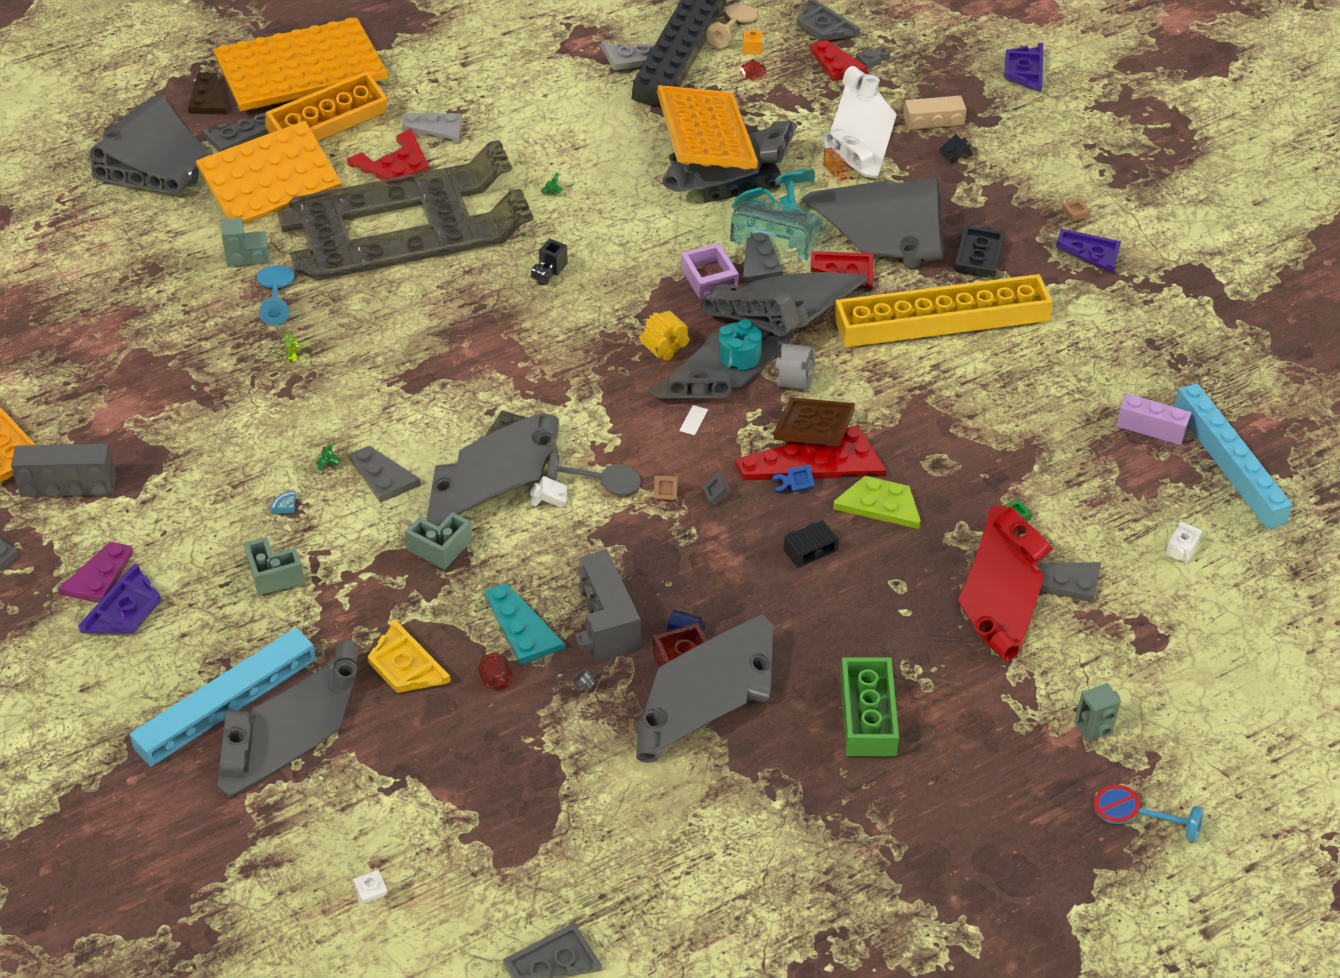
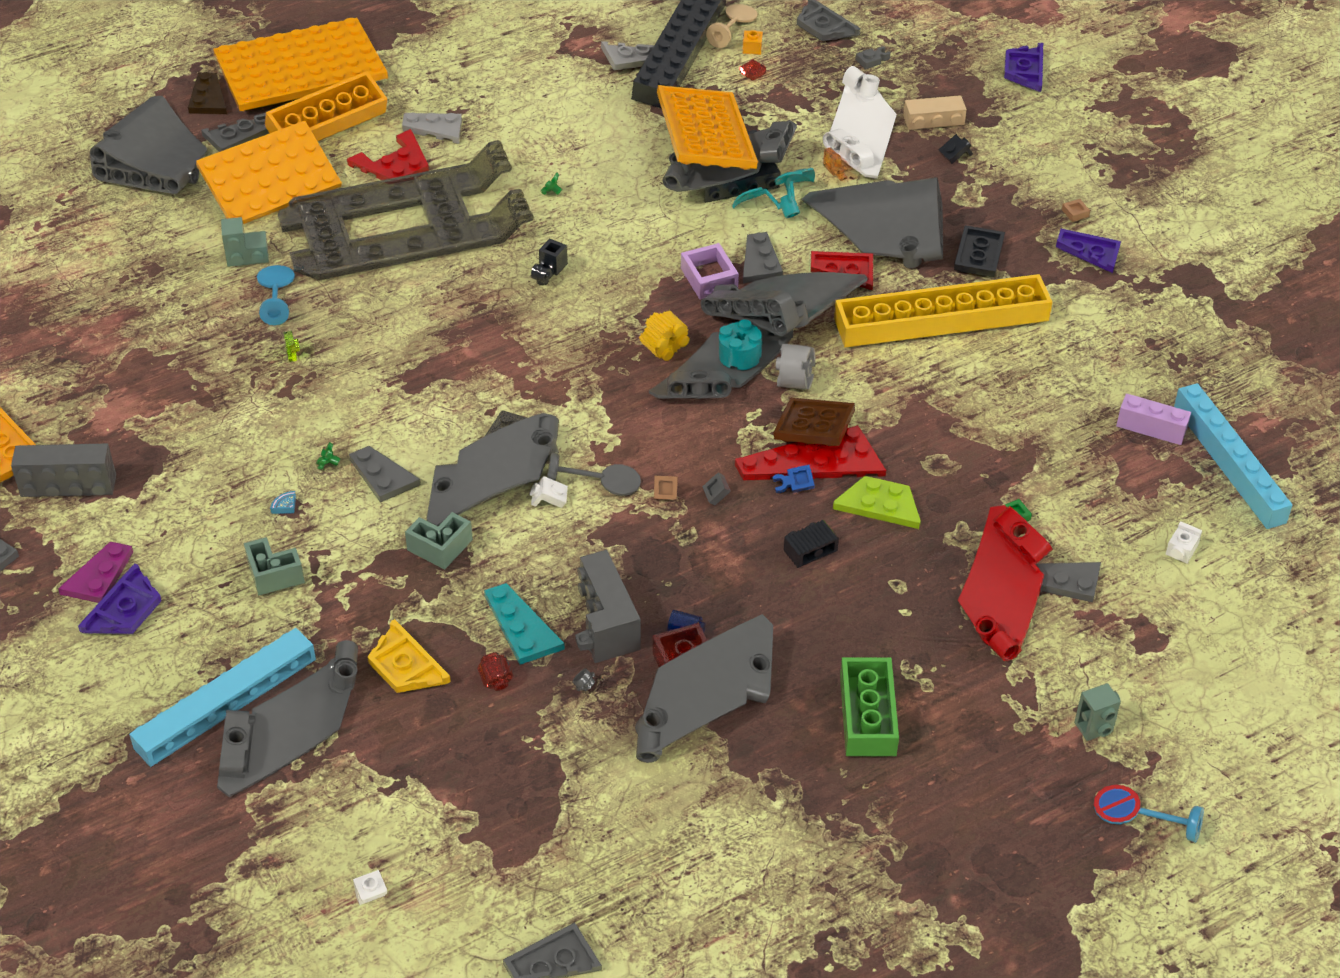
(693, 420): white sticker -> none
(778, 220): clear light blue windscreen -> none
(834, 59): red wing -> none

